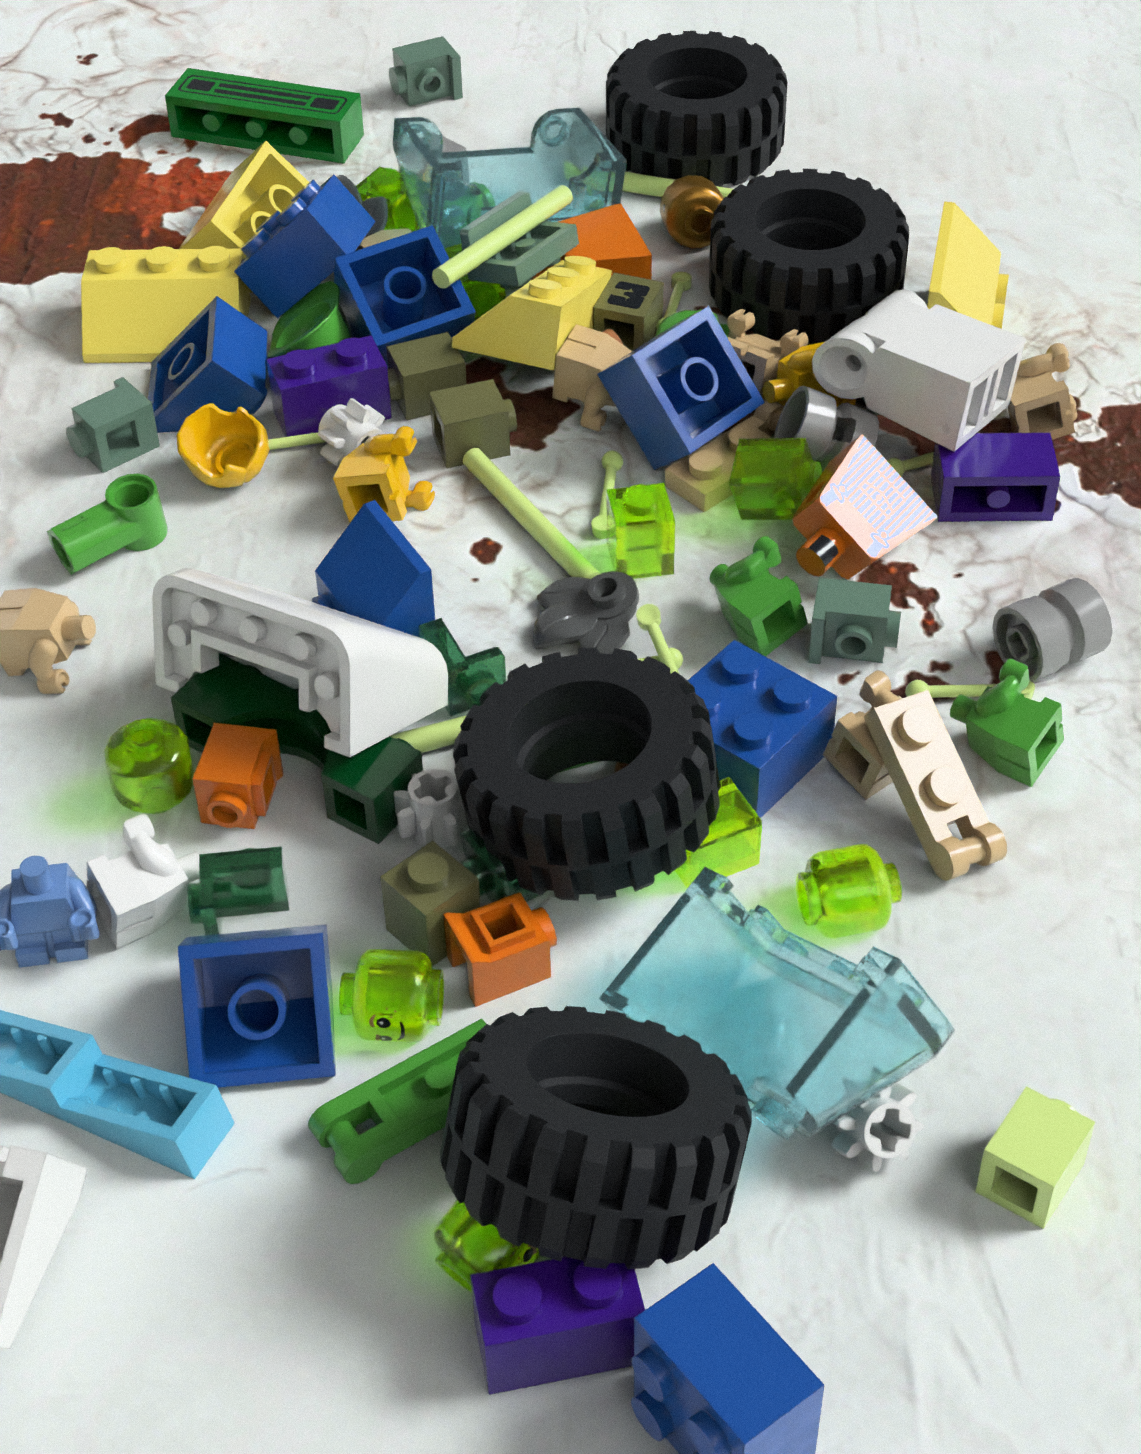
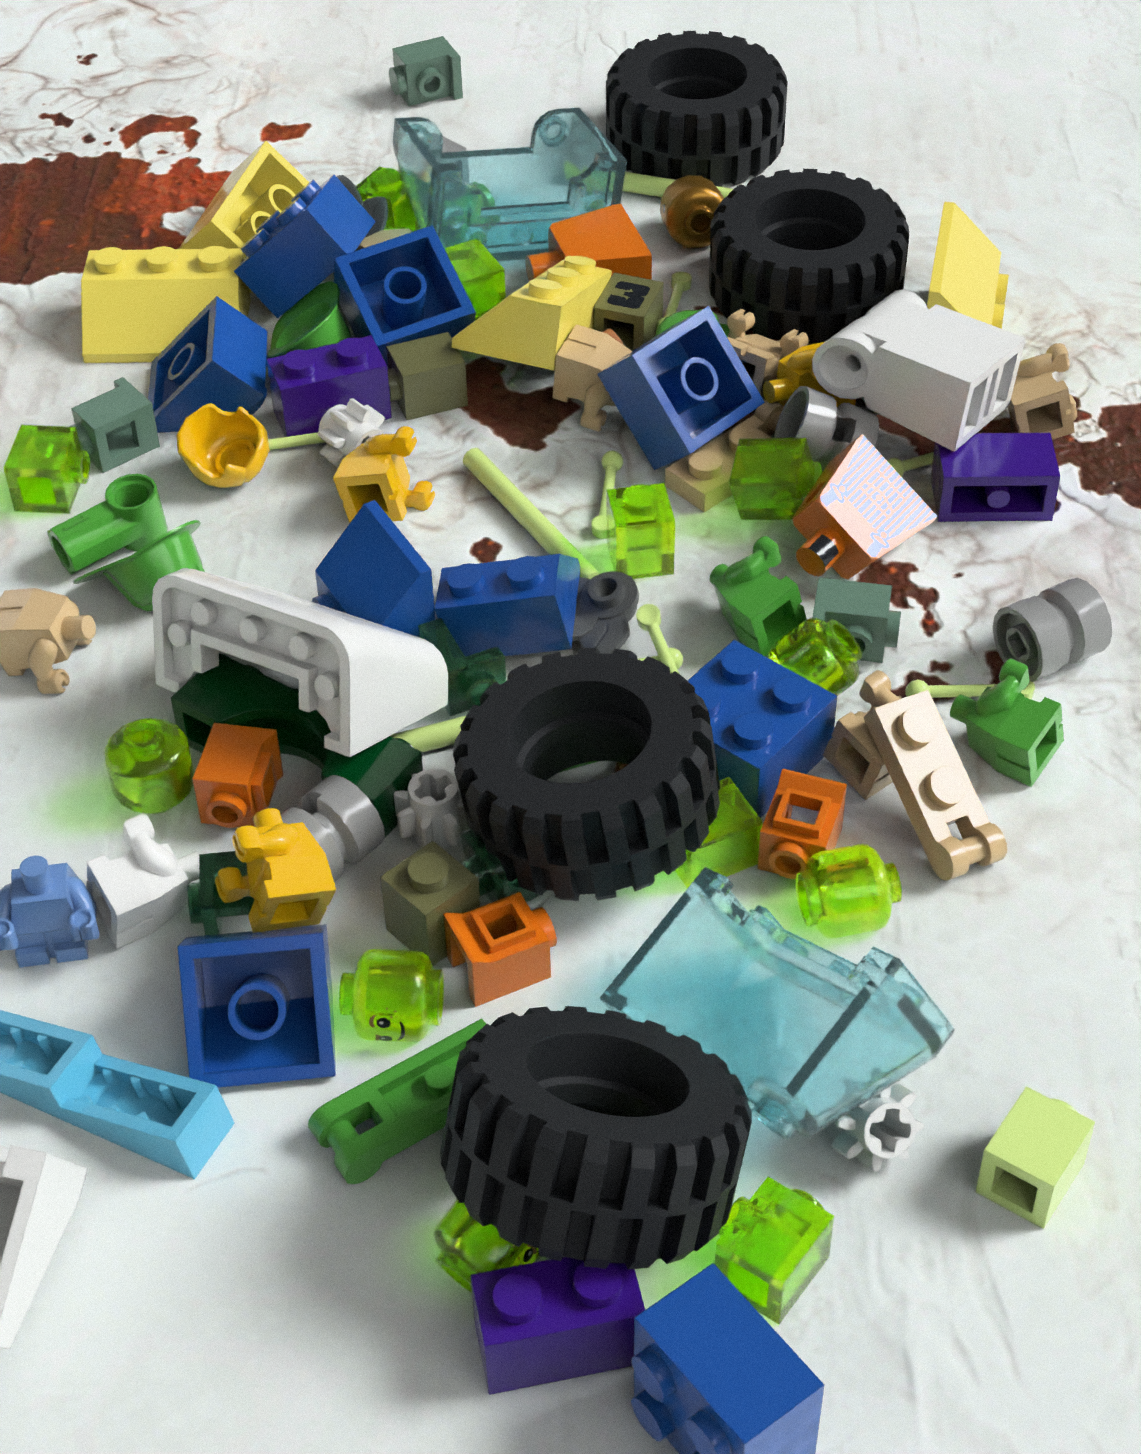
(46, 469): none -> clear neon green brick
(139, 572): none -> bright green piece
(255, 110): green brick -> none
(284, 874): none -> yellow piece
(340, 821): none -> light grey wheel
(470, 419): olive brick -> none
(501, 237): yellowish green bar -> none
(511, 604): none -> blue slope
(525, 256): sand green bracket -> none
(774, 1246): none -> clear neon green brick
(789, 843): none -> orange window
(820, 653): none -> clear neon green head

